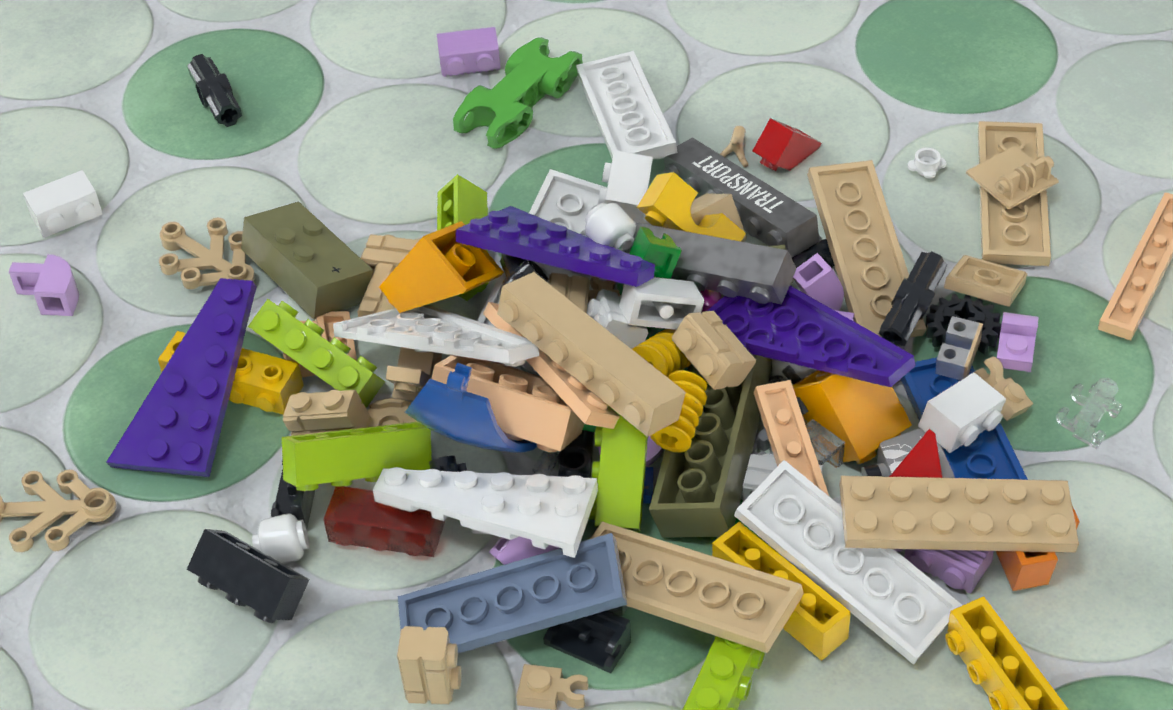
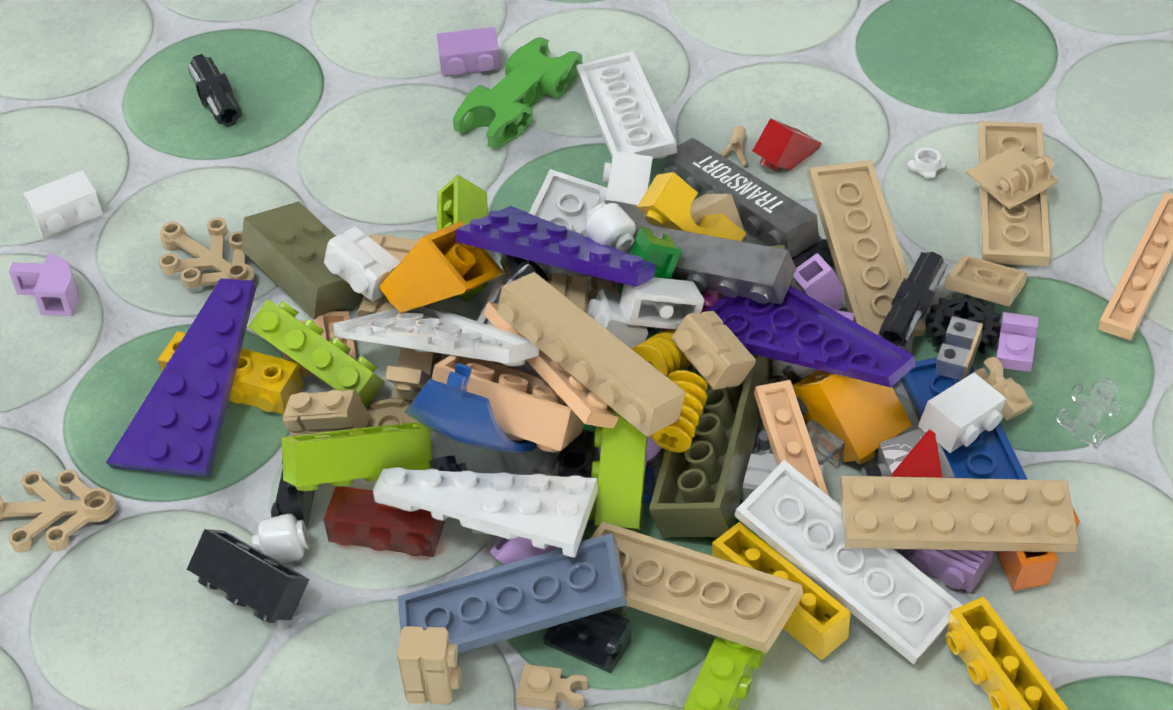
(359, 262): none -> white brick

